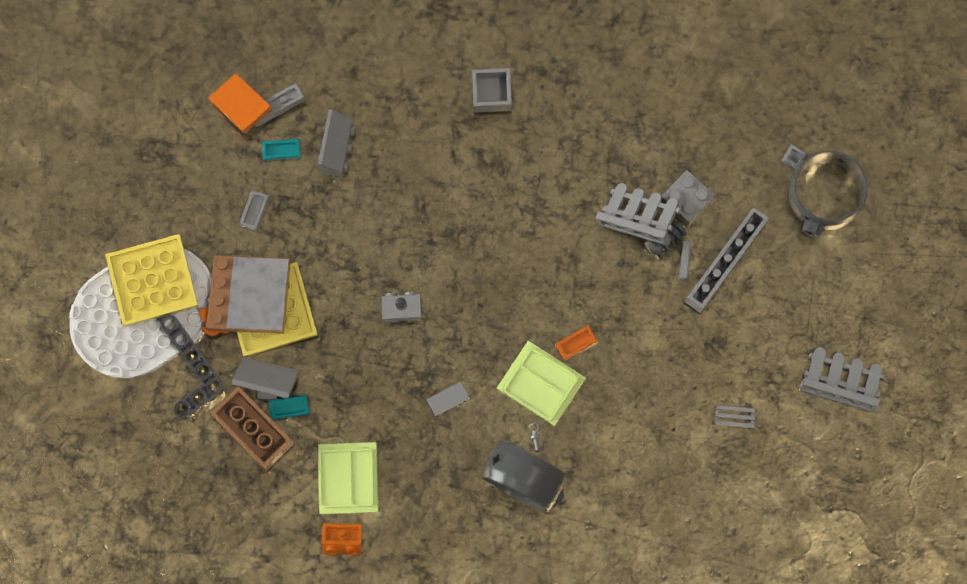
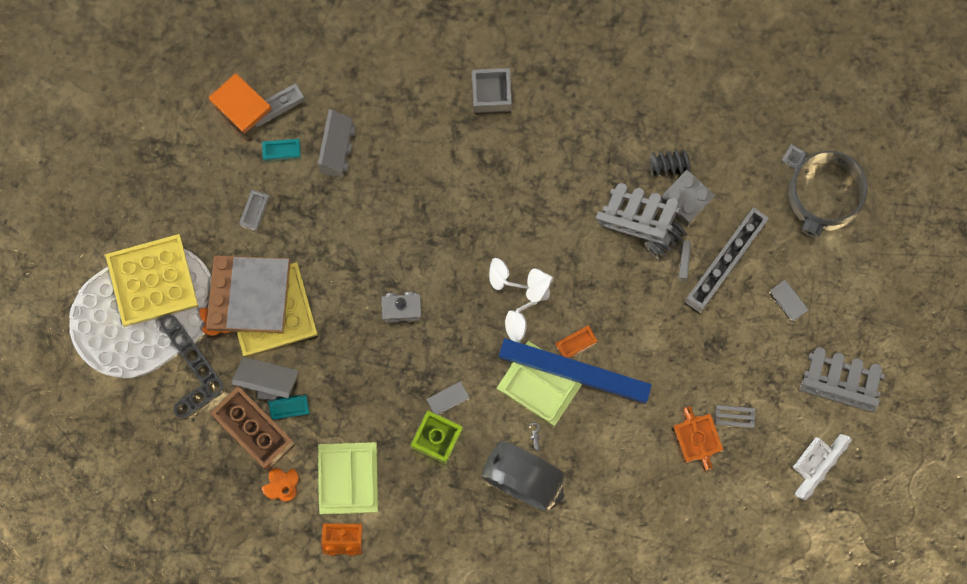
(279, 483): none -> orange plate
(436, 437): none -> lime brick
(537, 291): none -> white plant
(575, 370): none -> blue tile
(669, 162): none -> dark grey piece
(698, 438): none -> orange plate
(788, 300): none -> light grey tile
(817, 462): none -> white bracket

